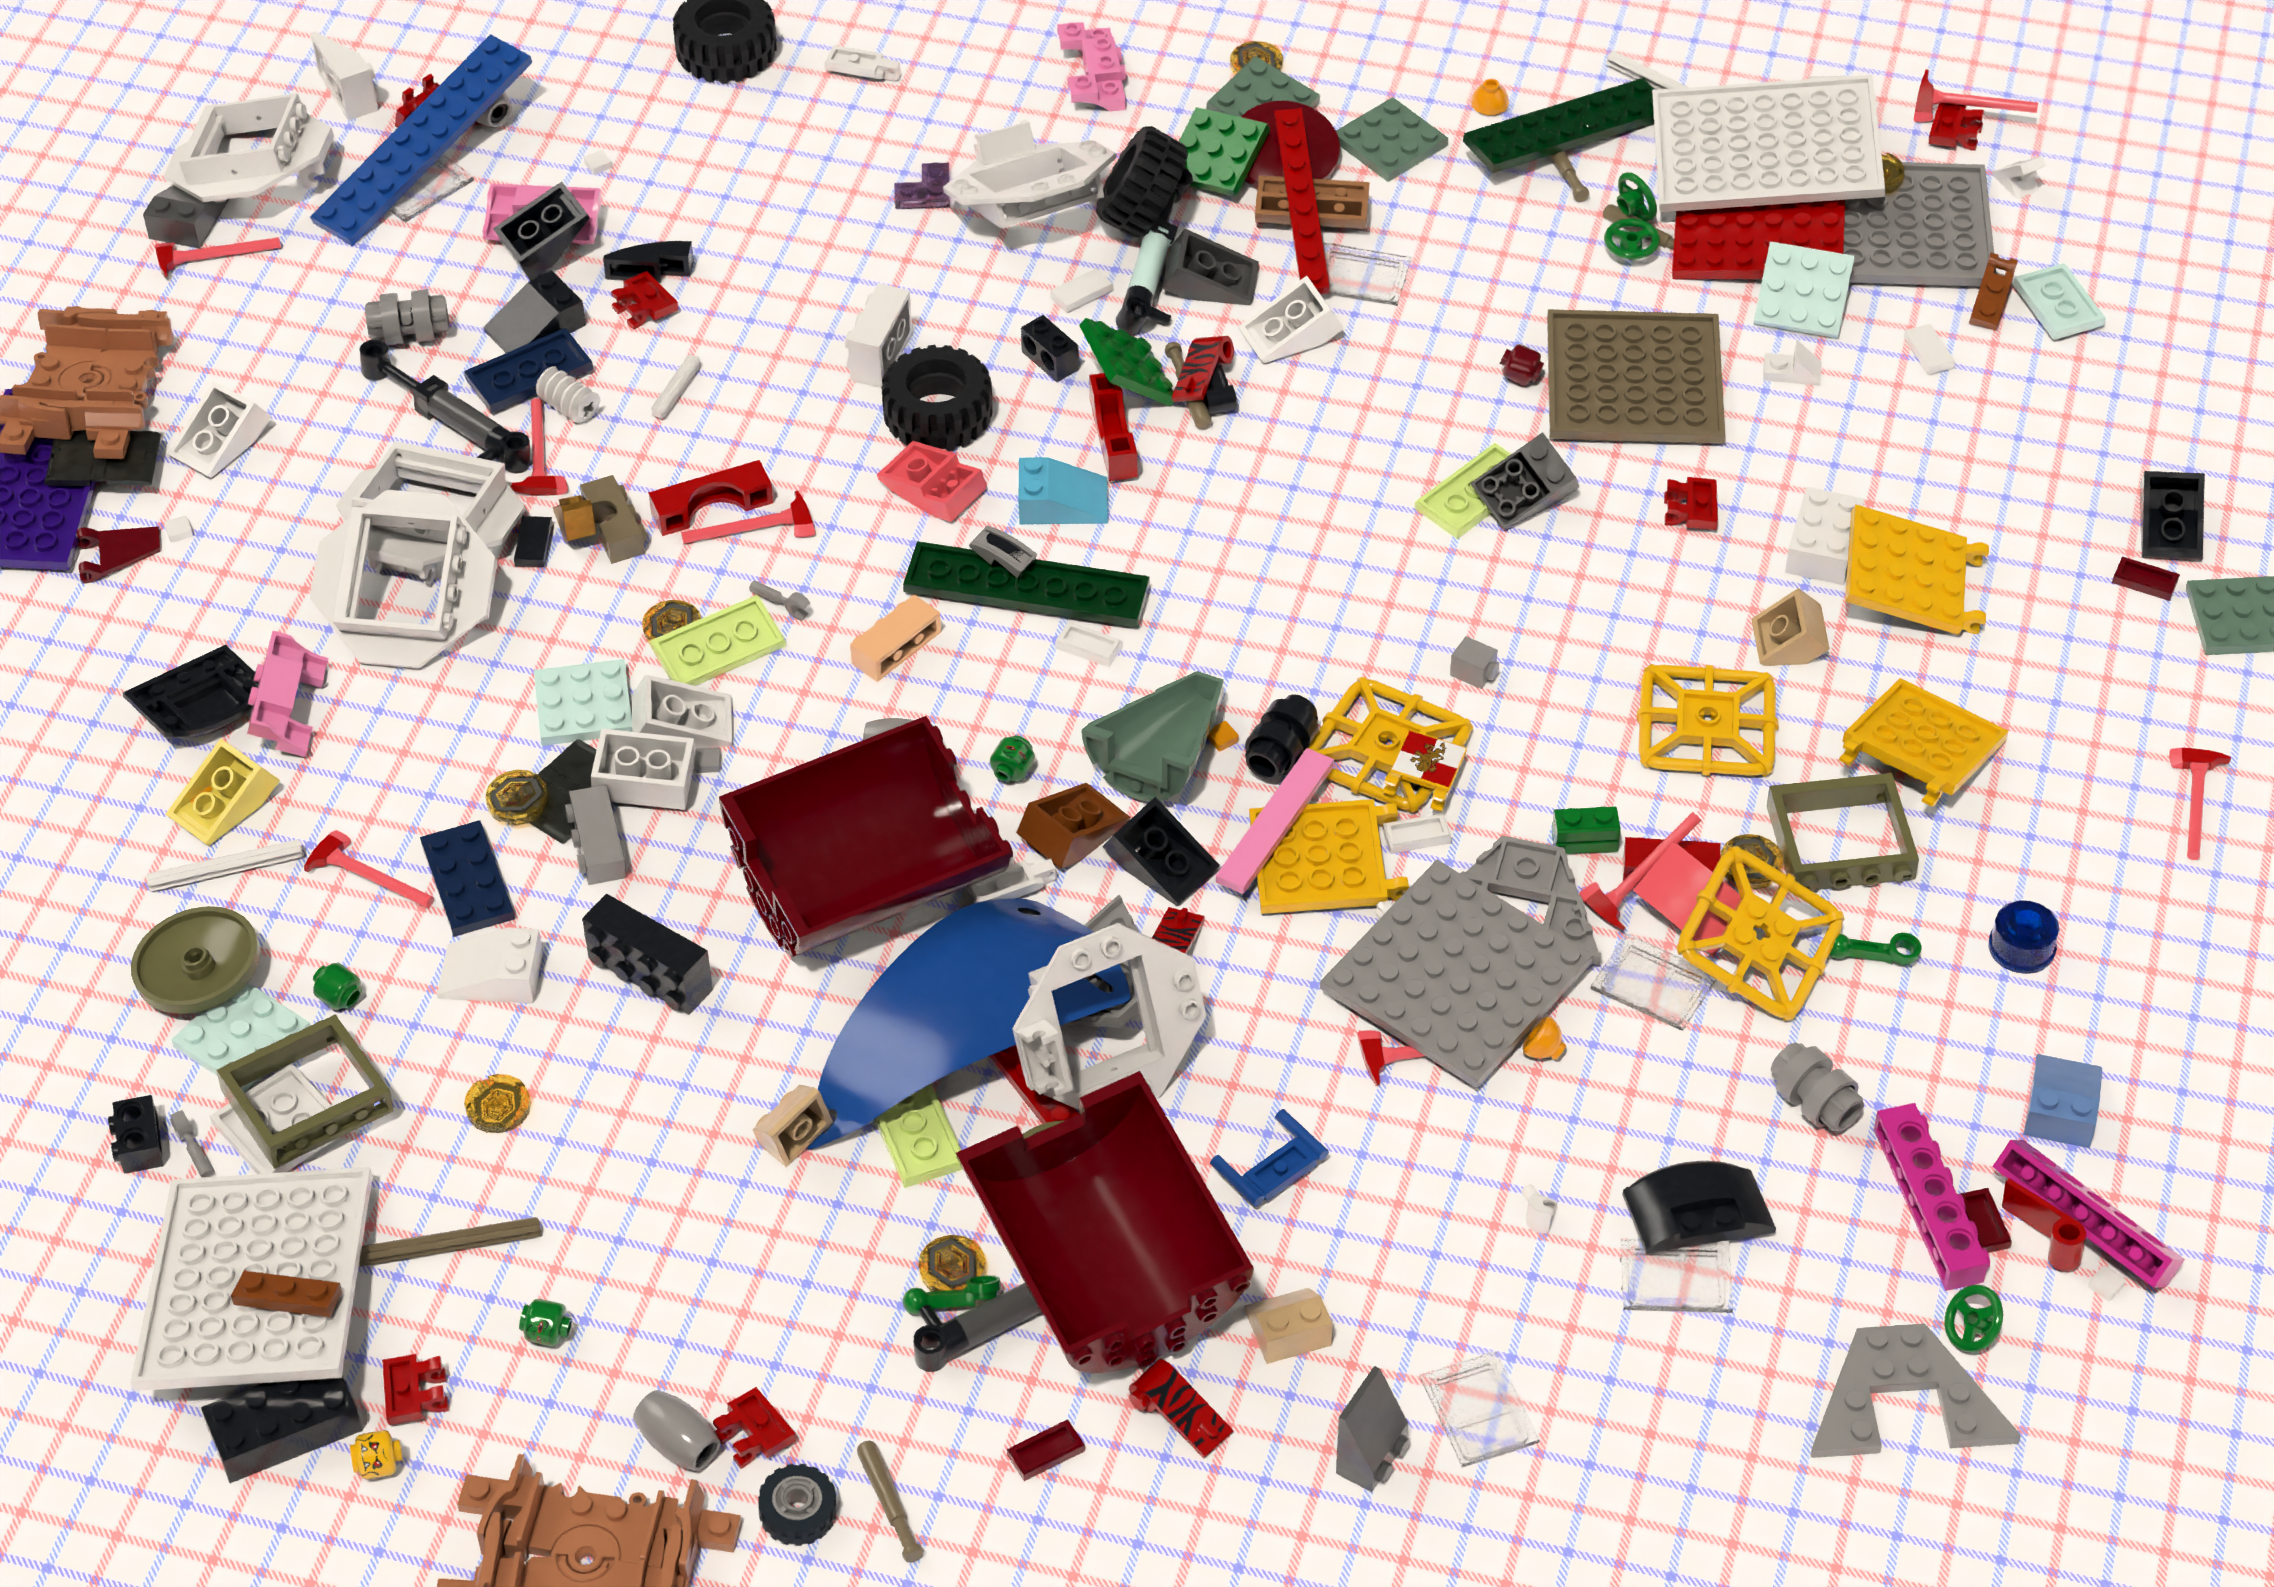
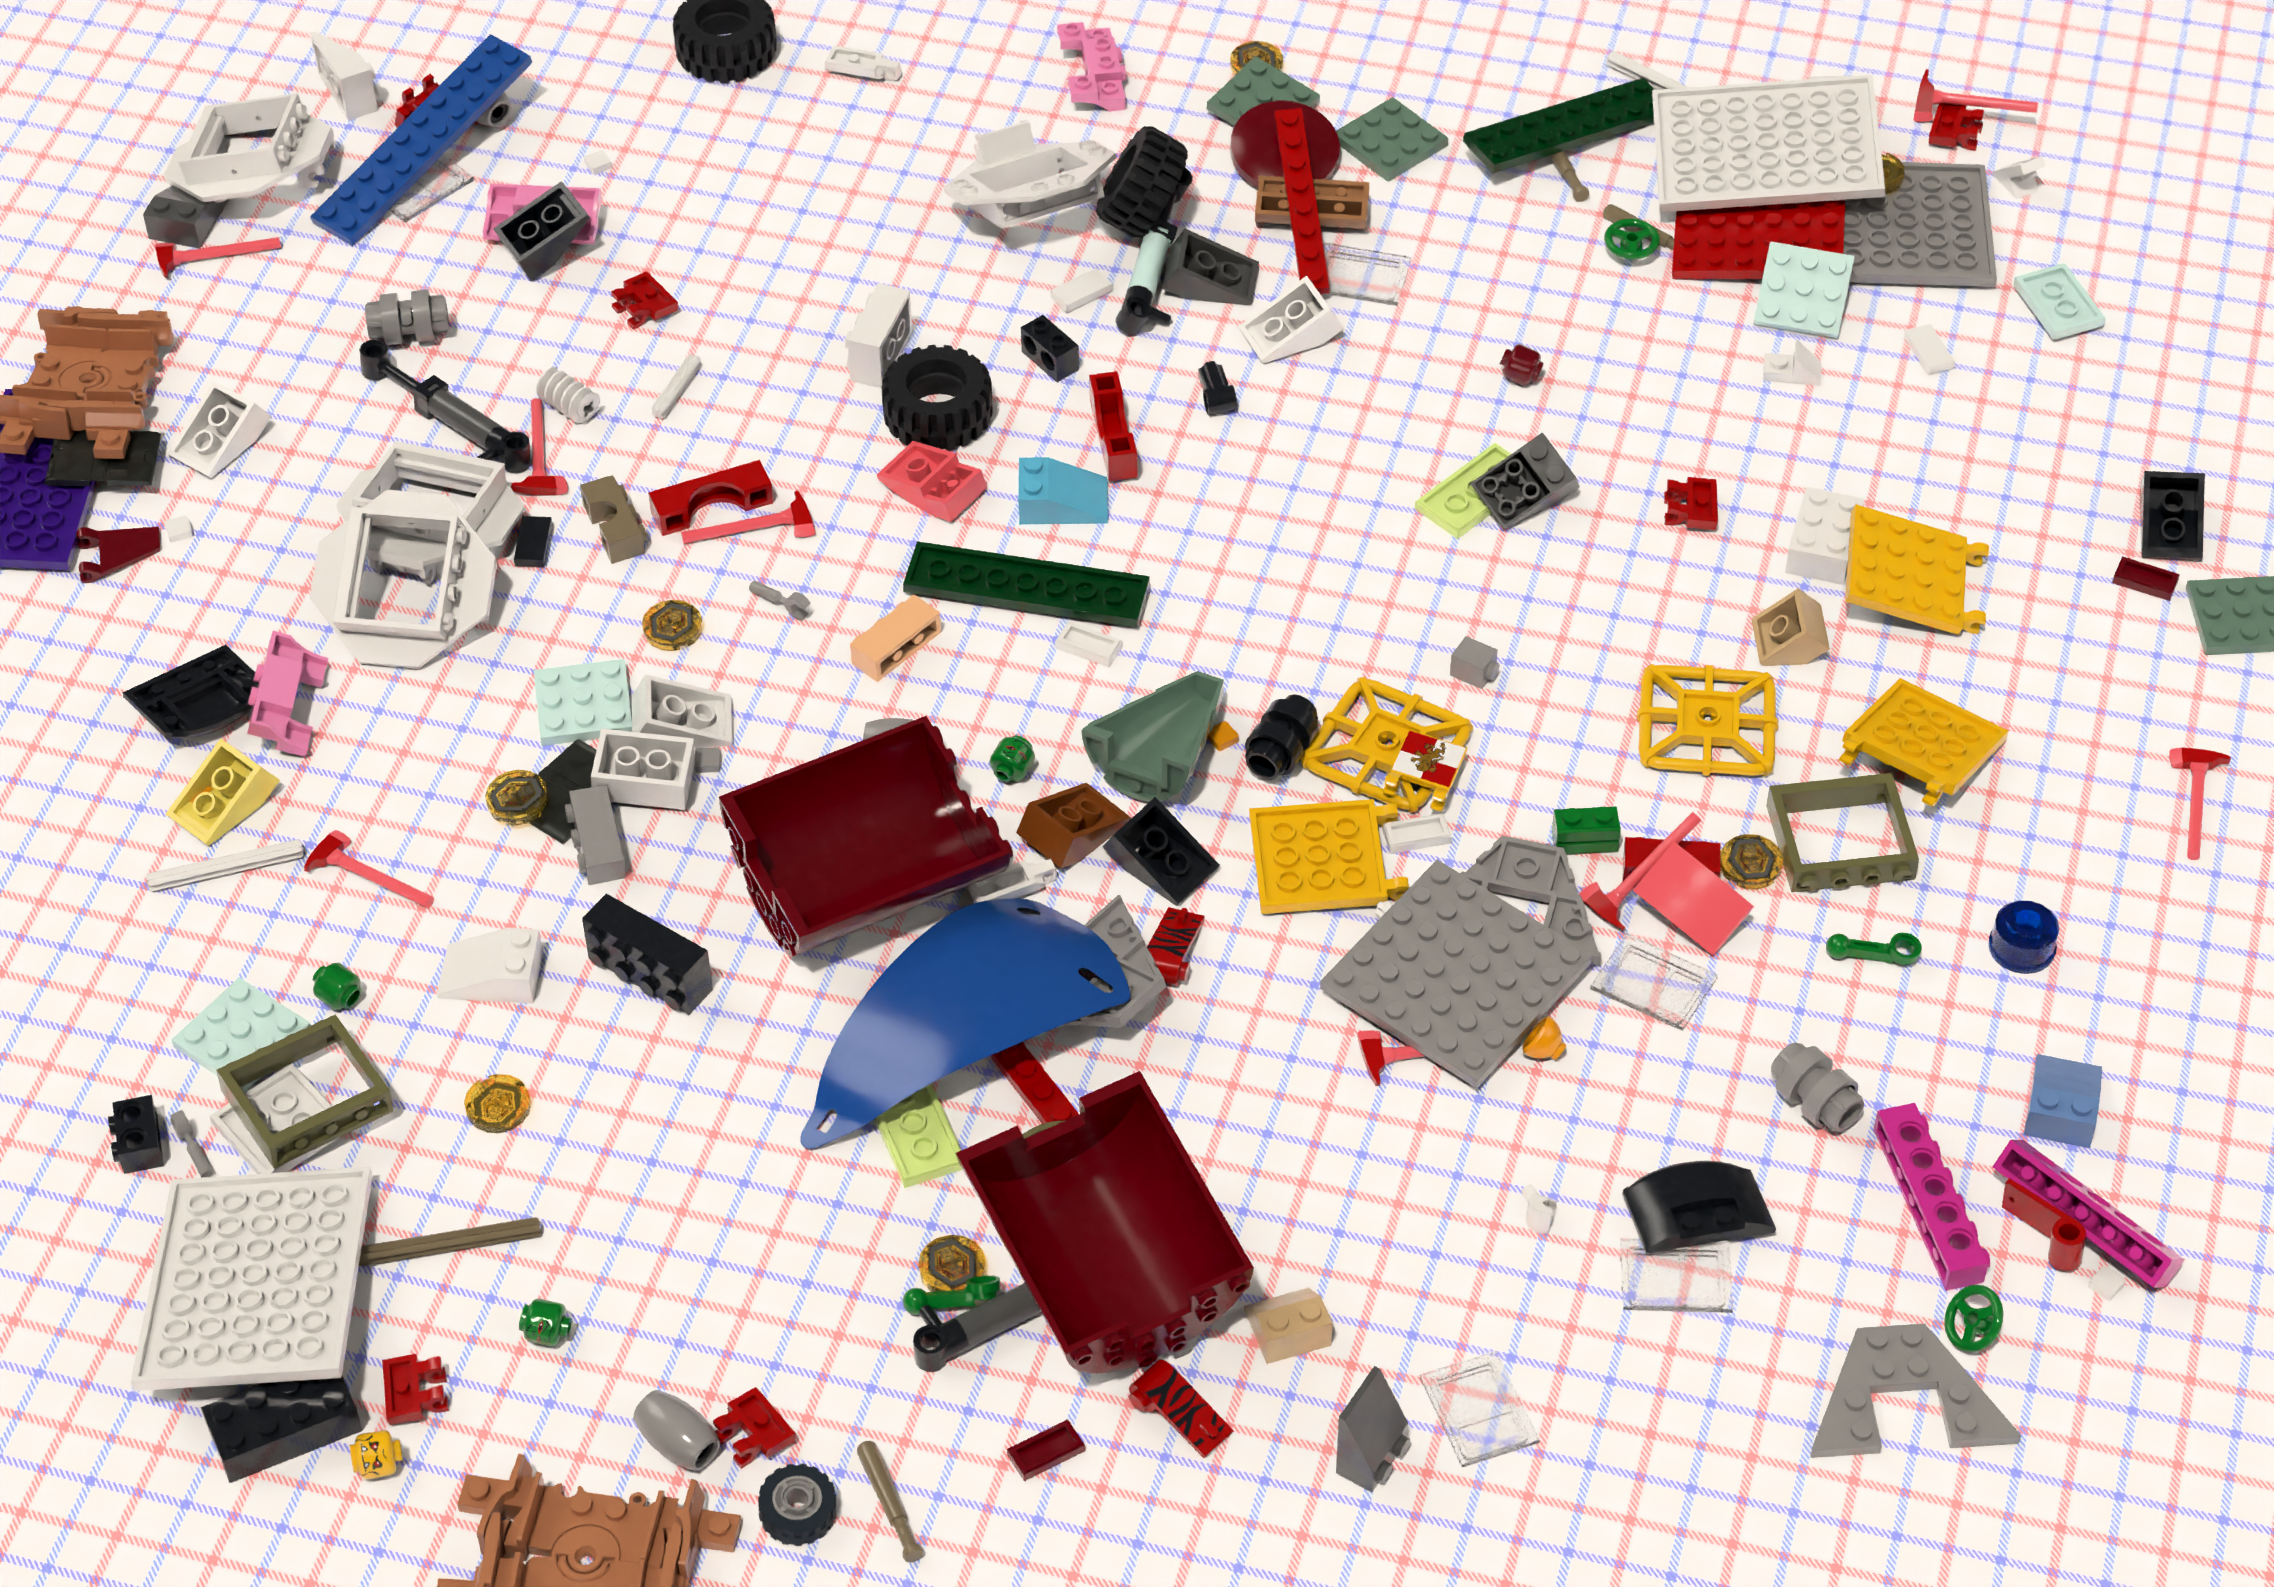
(195, 960): olive dish -> none
(286, 1293): dark orange plate -> none
(467, 878): dark blue plate -> none
(516, 373): dark blue plate -> none
(535, 312): slope -> none
(575, 517): pearl gold slope -> none
(656, 258): black slope -> none
(718, 642): yellowish green tile -> none
(793, 1124): tan slope -> none
(926, 193): clear purple plate -> none
(1005, 549): light grey slope -> none
(1127, 361): green plate -> none
(1166, 998): white hinge -> none
(1196, 407): dark tan piece -> none
(1200, 365): red door -> none
(1221, 149): plate -> none
(1274, 821): bright pink tile -> none
(1279, 1168): blue plate -> none
(1490, 98): light orange brick -> none
(1632, 200): green piece -> none
(1635, 376): dark tan plate -> none
(1741, 939): yellow plate -> none
(1988, 1221): dark red tile -> none
(1993, 292): dark orange plate -> none

